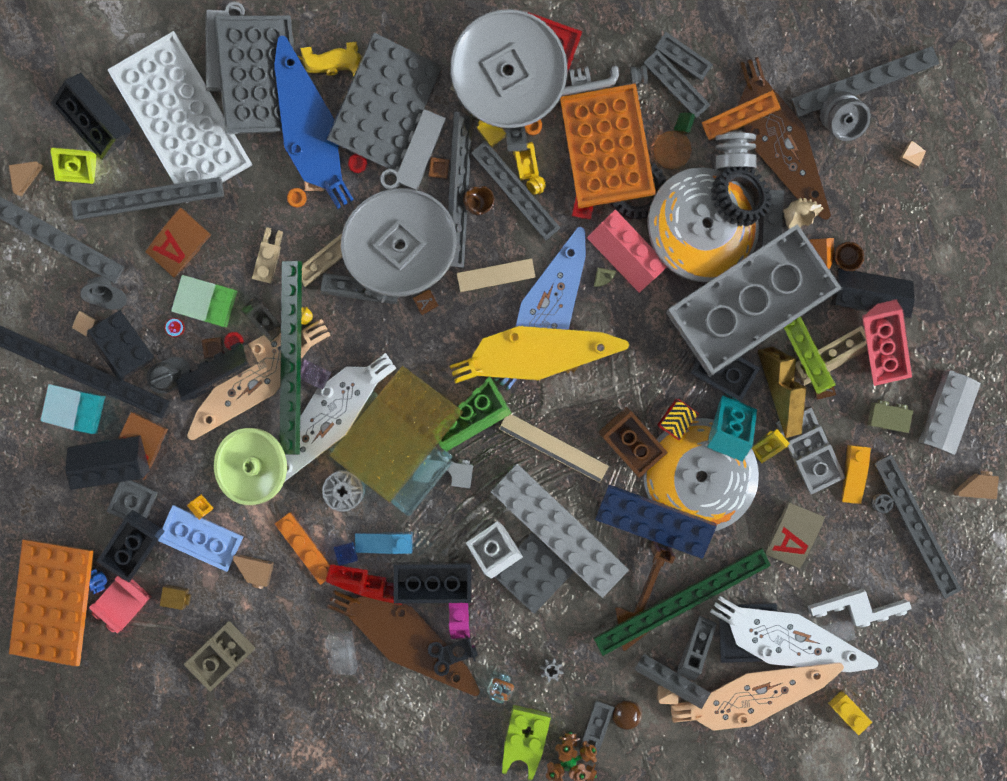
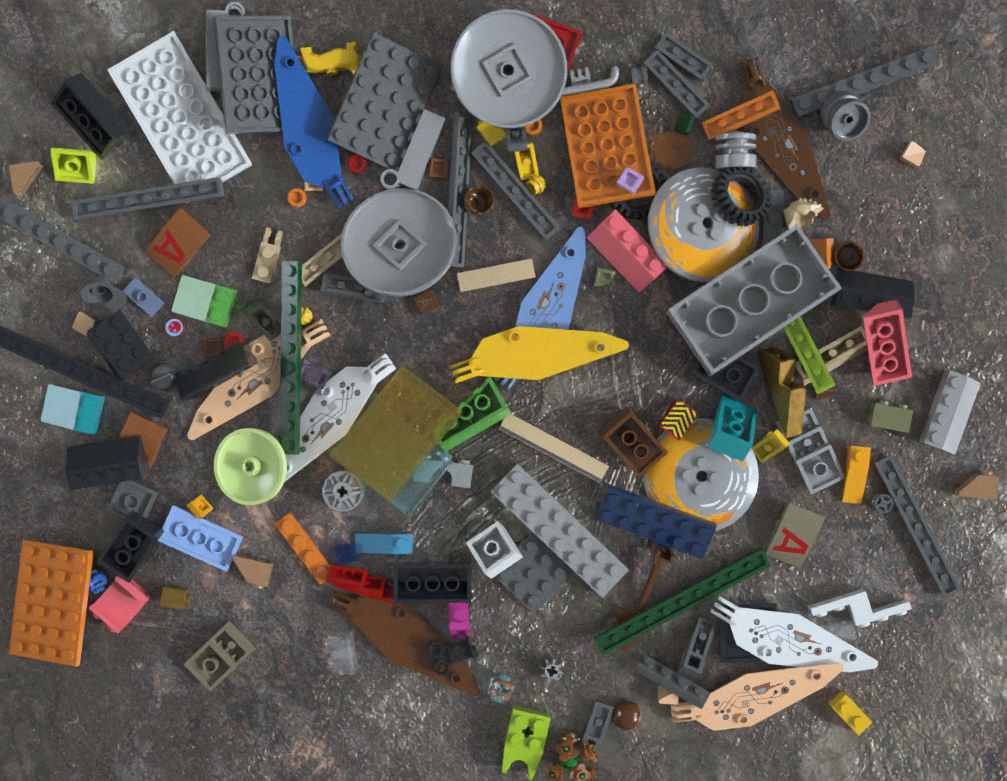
(143, 297): none -> sand blue plate
(630, 180): none -> lavender plate

